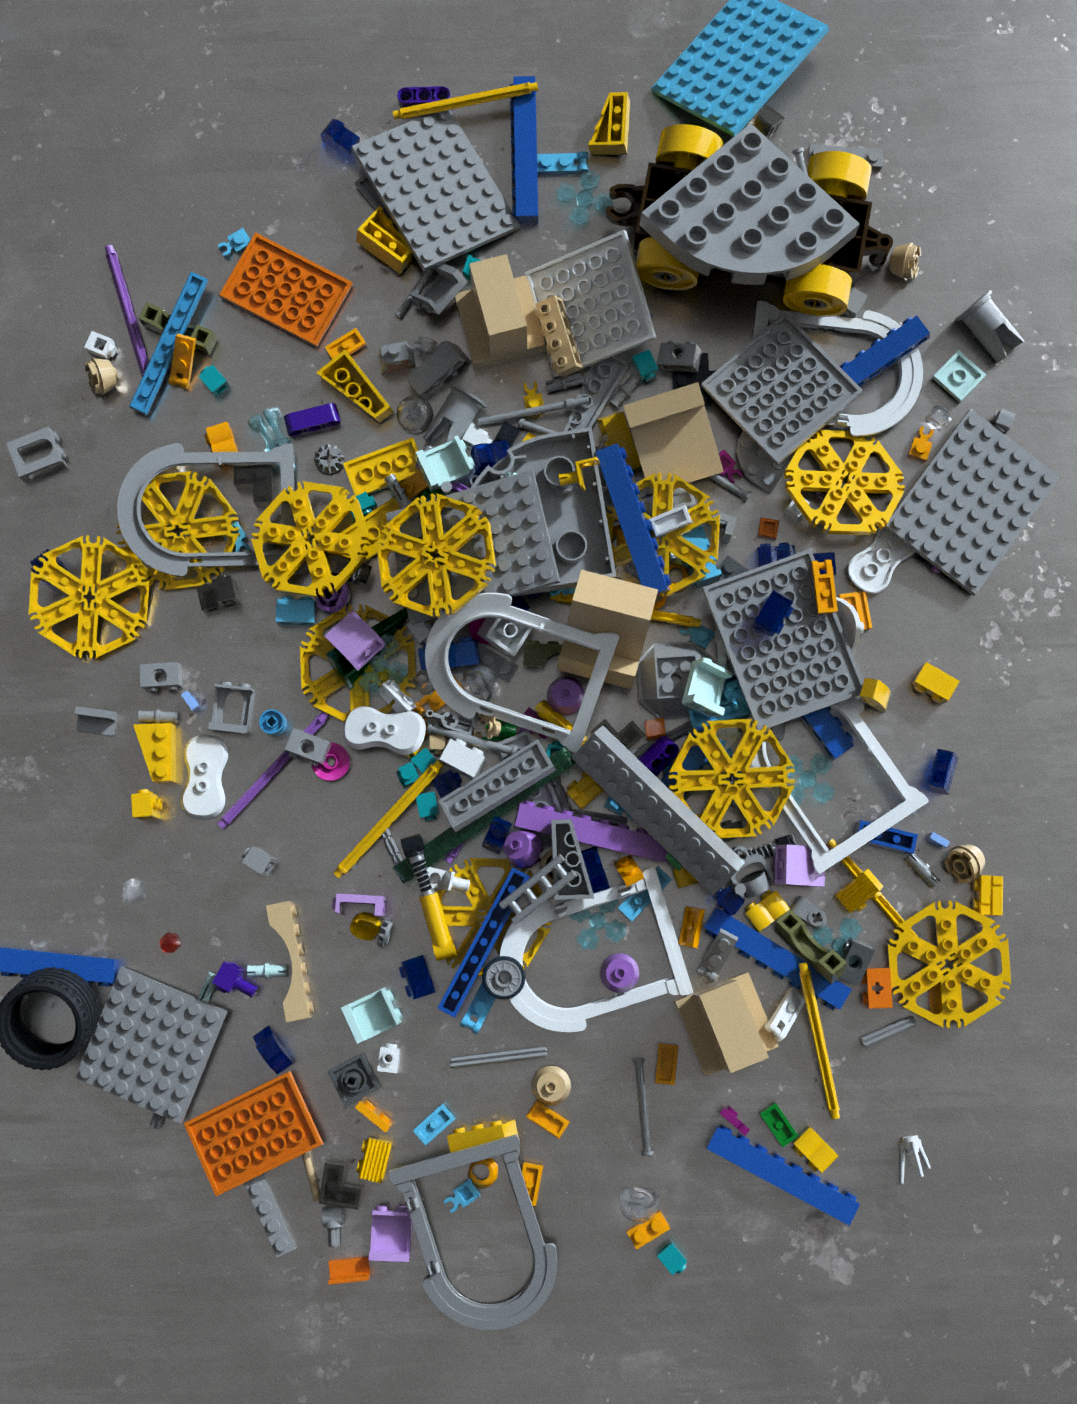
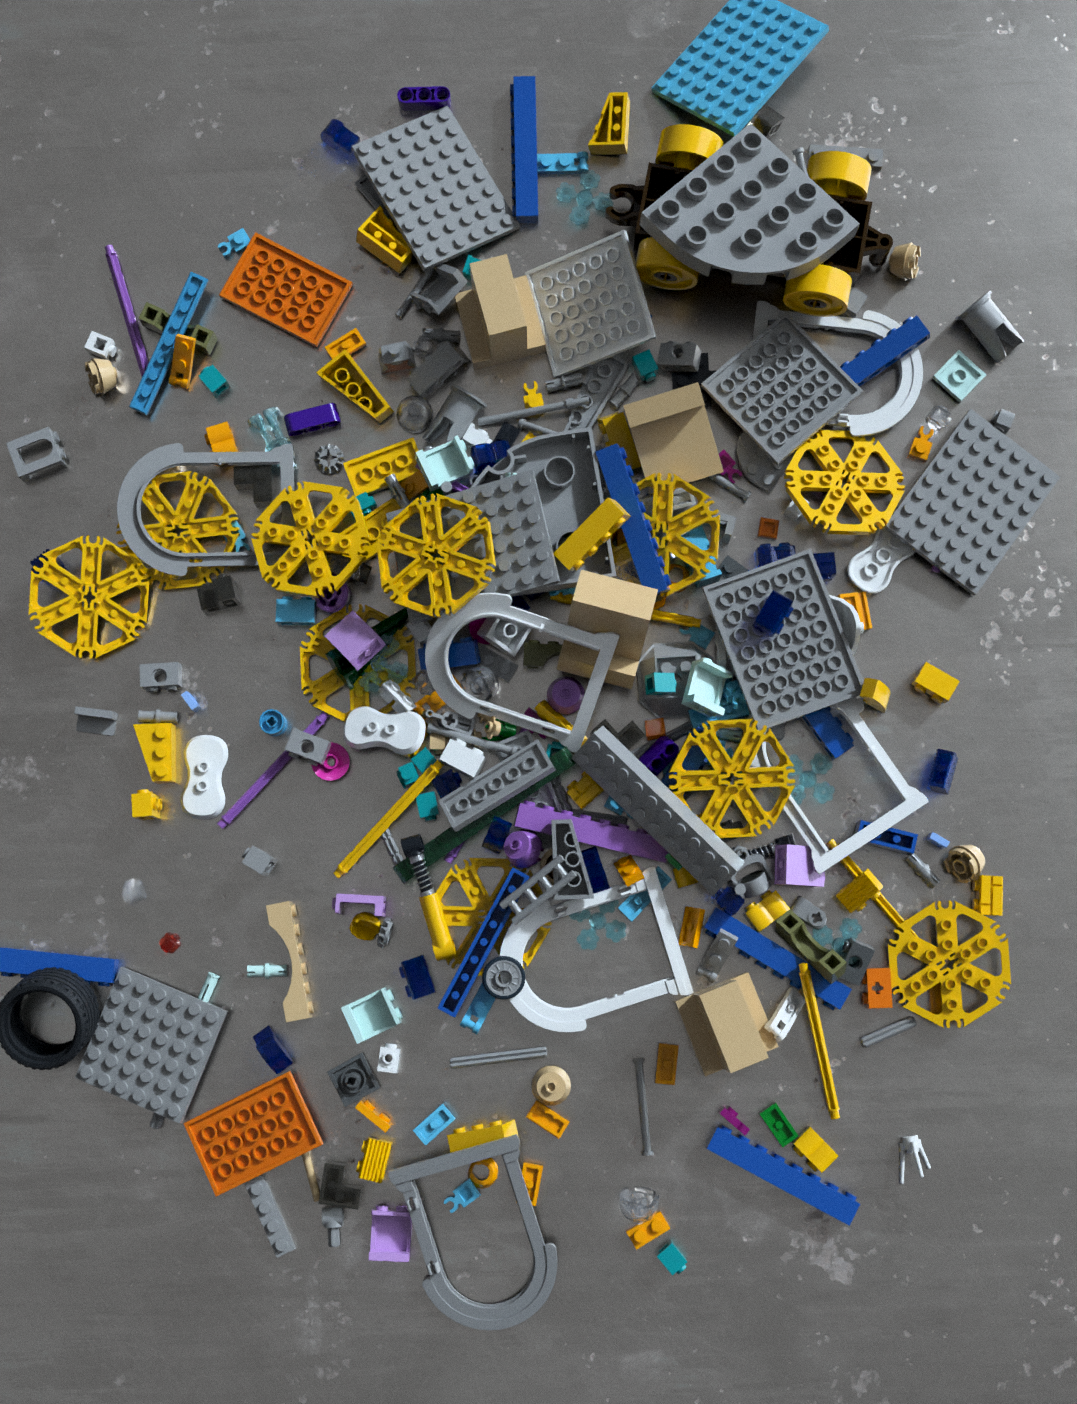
(222, 691): light grey panel -> none
(230, 979): dark purple brick -> none
(349, 1270): orange panel -> none
(441, 335): none -> light grey pin
(448, 880): white bracket -> none
(466, 100): yellow piece -> none
(559, 336): tan brick -> none
(576, 476): yellow bracket -> none
(591, 534): none -> yellow wedge
(619, 973): medium lavender cone -> none
(660, 683): none -> brick
(670, 521): white tile -> none
(727, 734): none -> light aqua pin
(824, 587): light orange plate -> none

